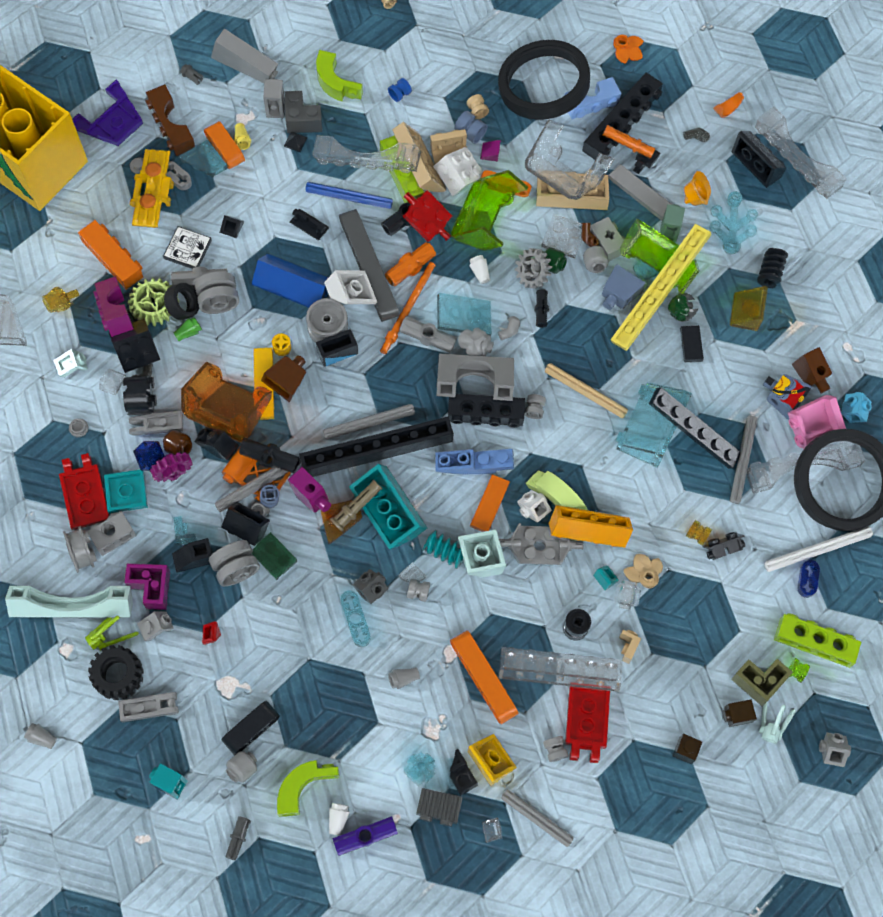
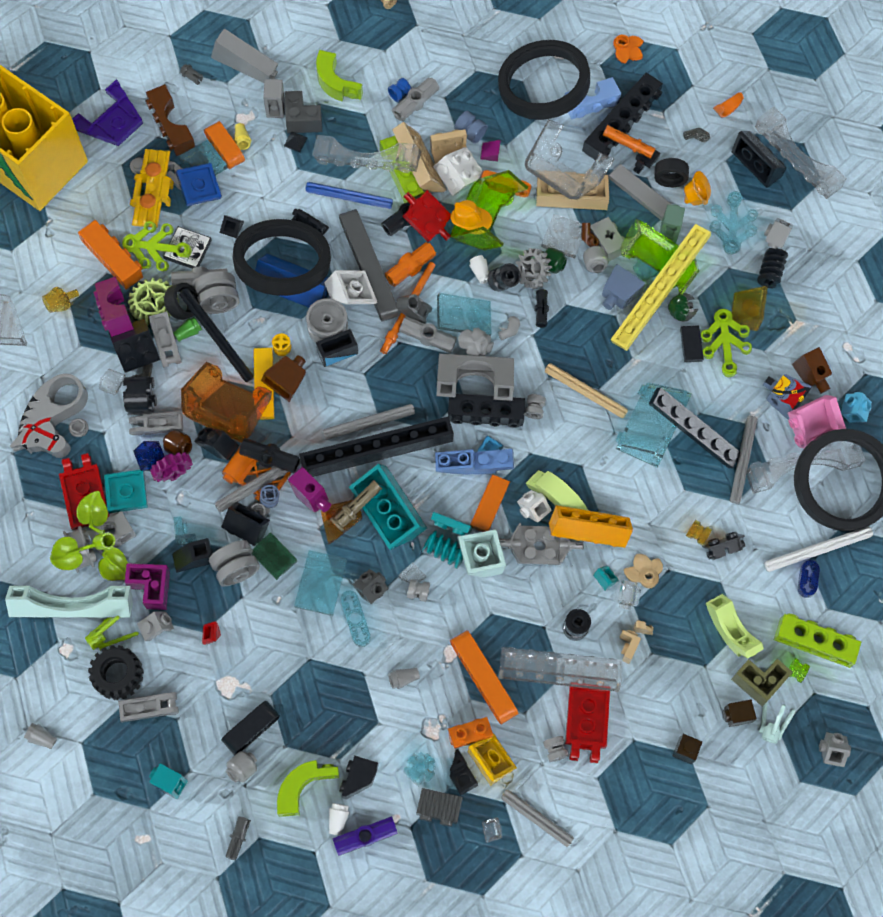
(39, 420): none -> light grey animal
(67, 555): none -> lime plant
(70, 362): light aqua bracket -> none
(152, 245): none -> lime plant
(164, 338): none -> light grey plate
(198, 184): none -> blue plate
(216, 335): none -> black axle
(281, 286): none -> black tyre
(320, 583): none -> clear light blue tile
(360, 776): none -> black slope
(409, 104): none -> light grey piece
(413, 307): none -> dark grey piece
(444, 522): none -> teal plate
(470, 216): none -> light orange piece
(470, 732): none -> orange bracket
(477, 105): tan wheel -> none
(490, 444): none -> dark azure tile
(504, 277): none -> black wheel
(640, 627): none -> tan tile
(679, 173): none -> black tyre
(726, 338): none -> lime plant
(731, 629): none -> yellowish green arch
(777, 233): none -> light grey brick

